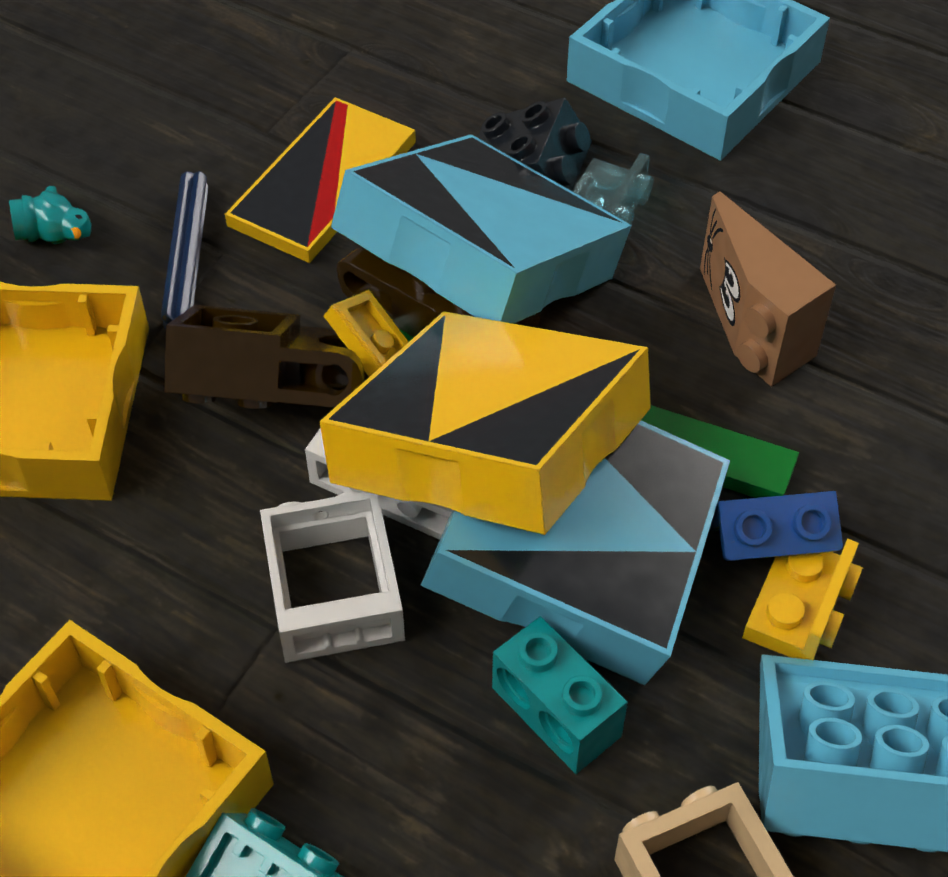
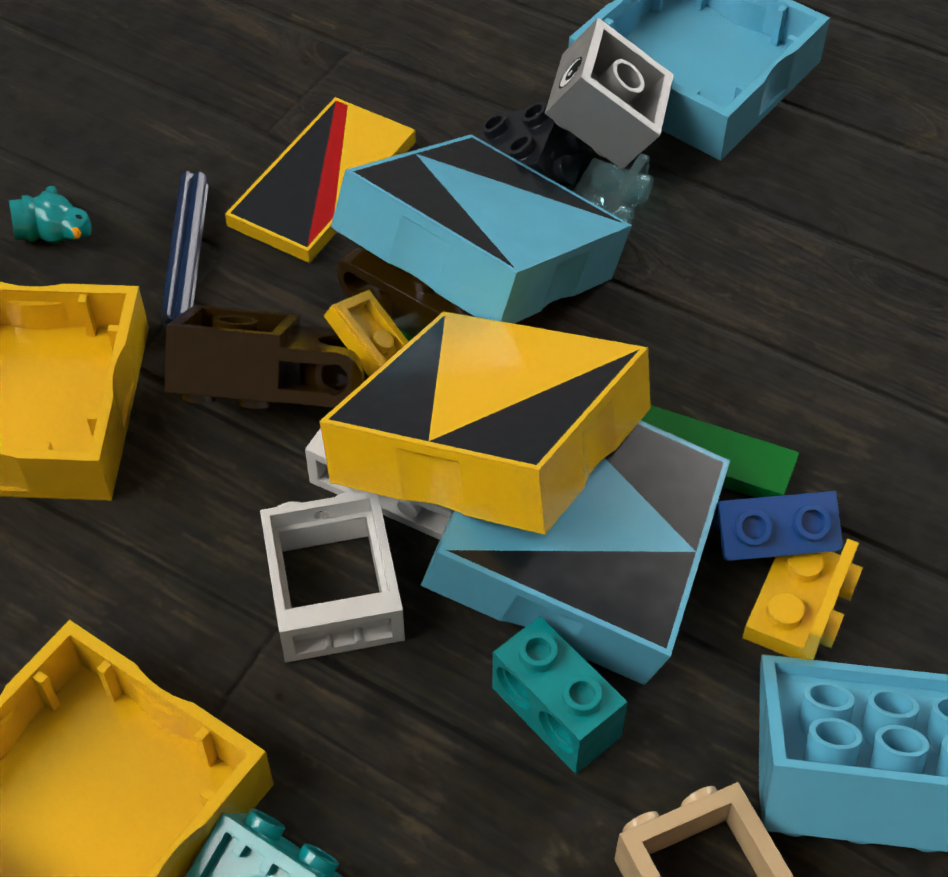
(610, 94): none -> light grey brick
(763, 293): medium nougat slope -> none

